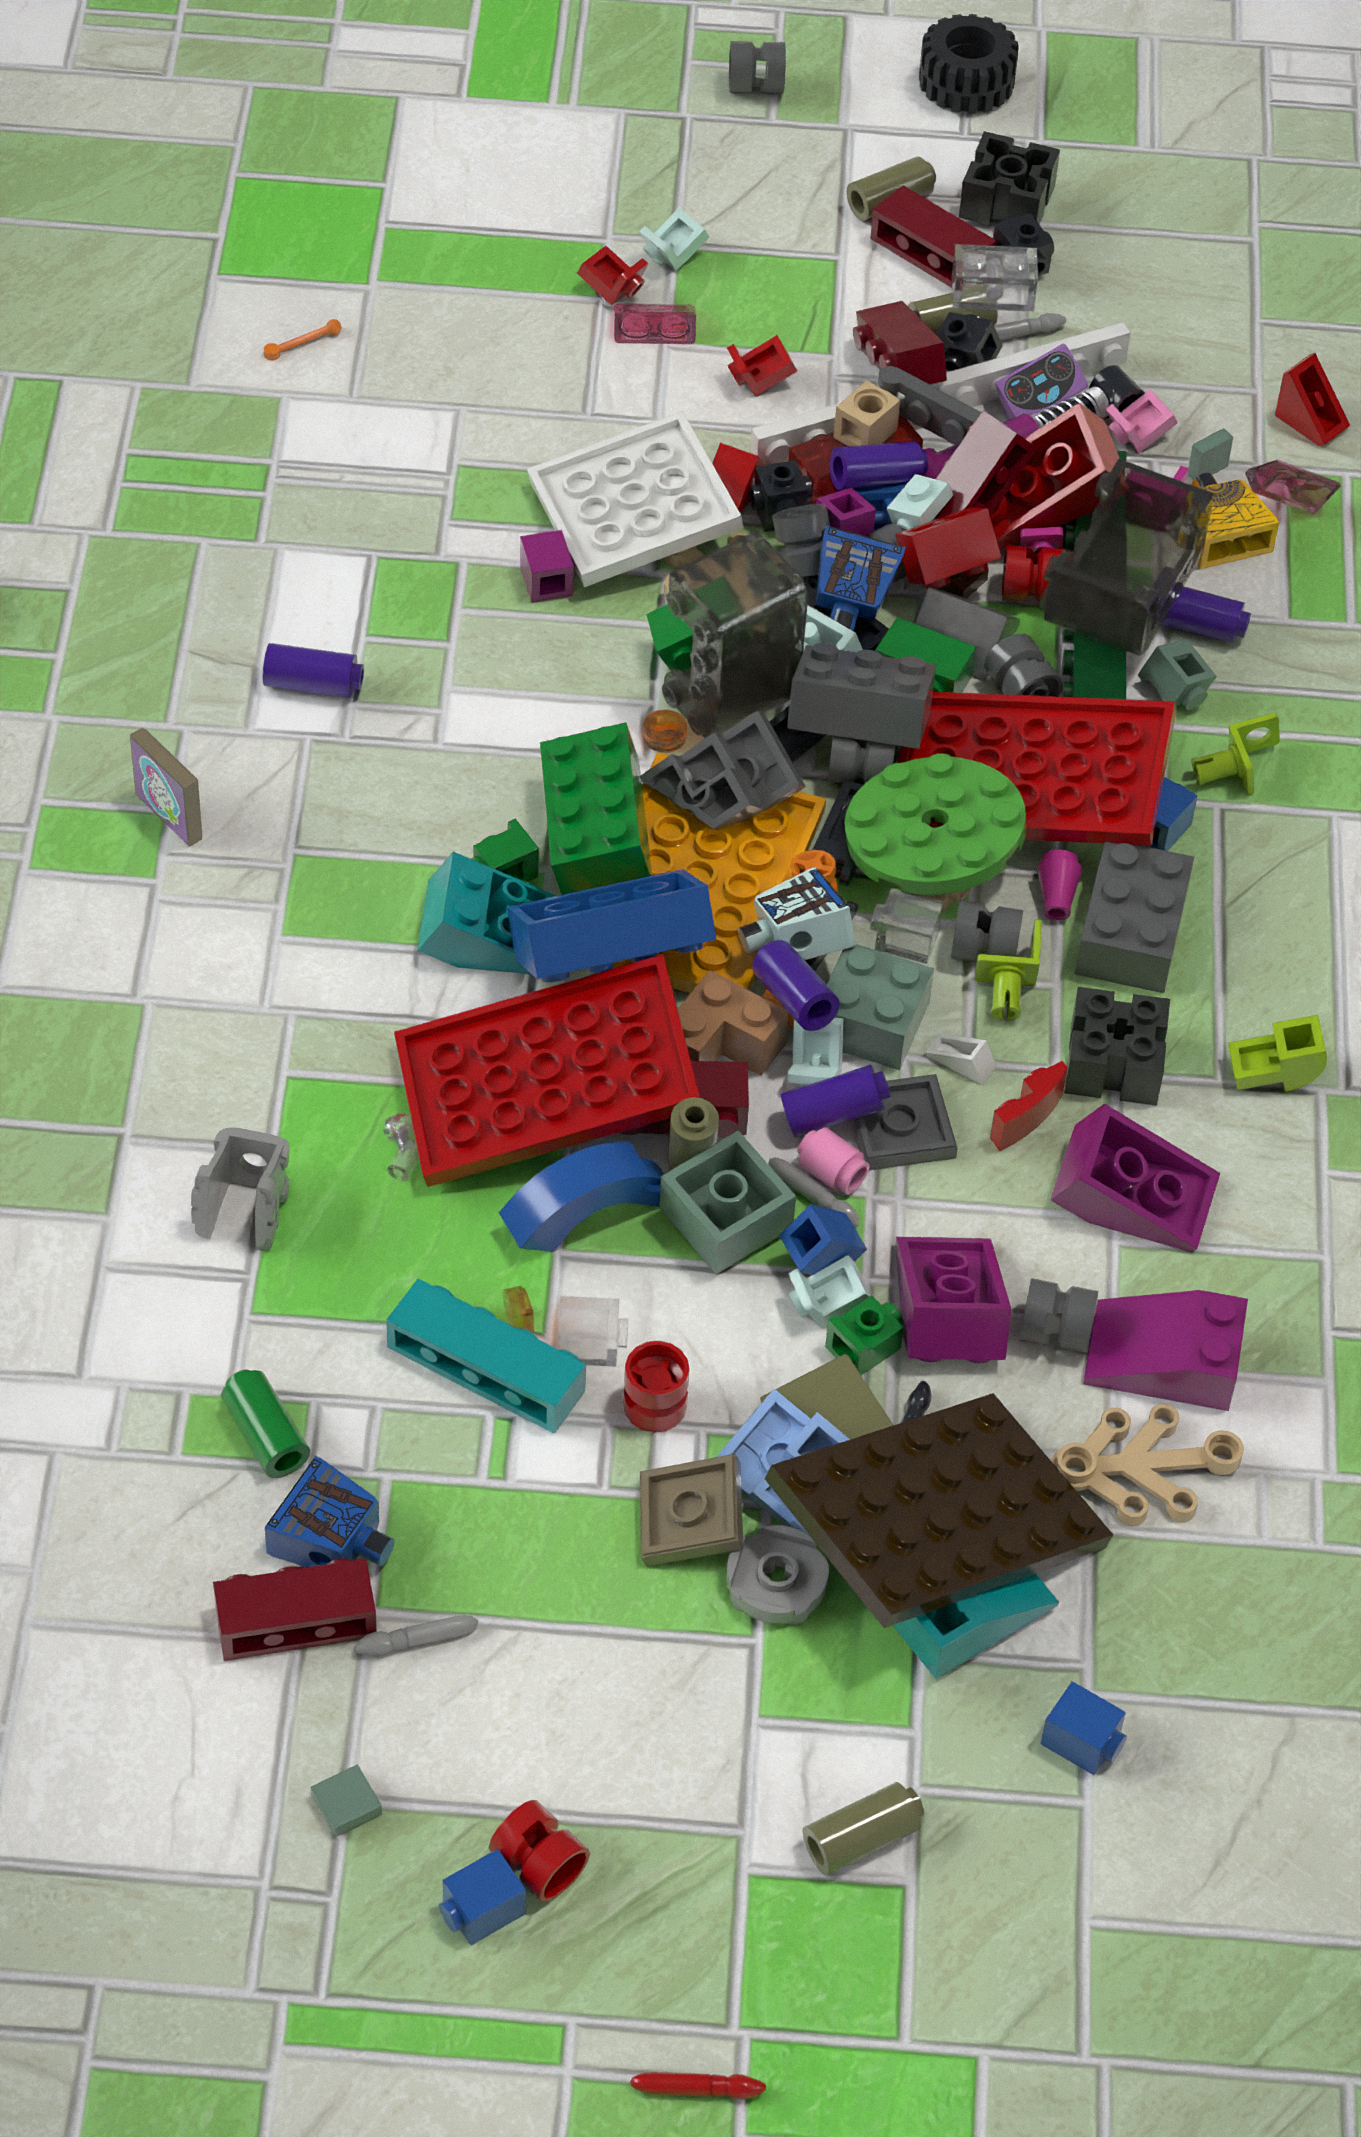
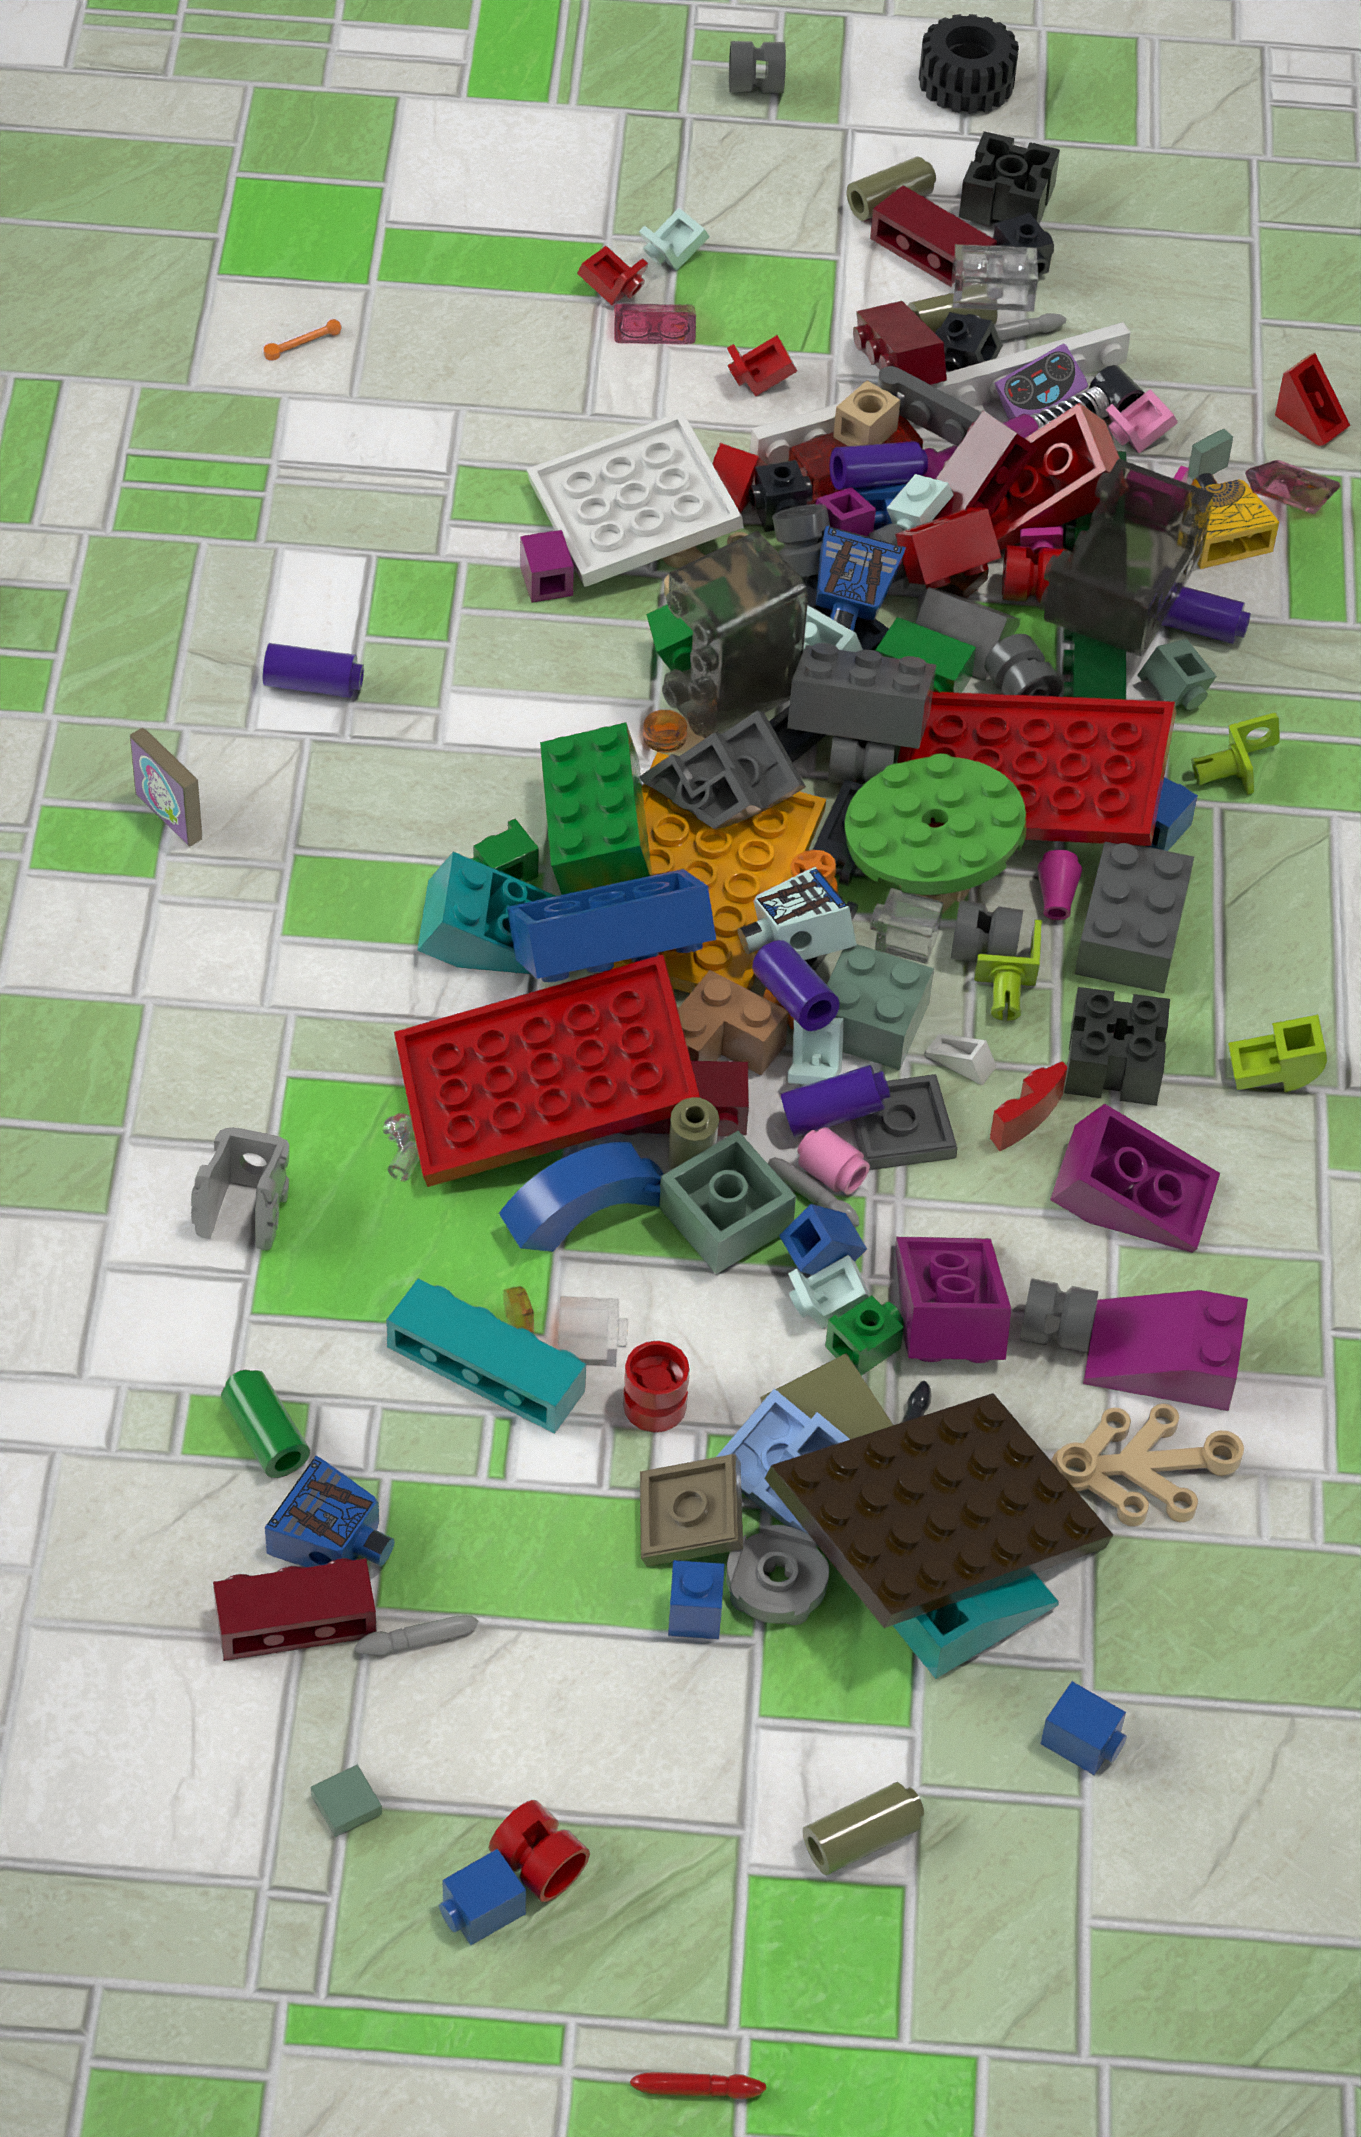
(696, 1599): none -> blue brick

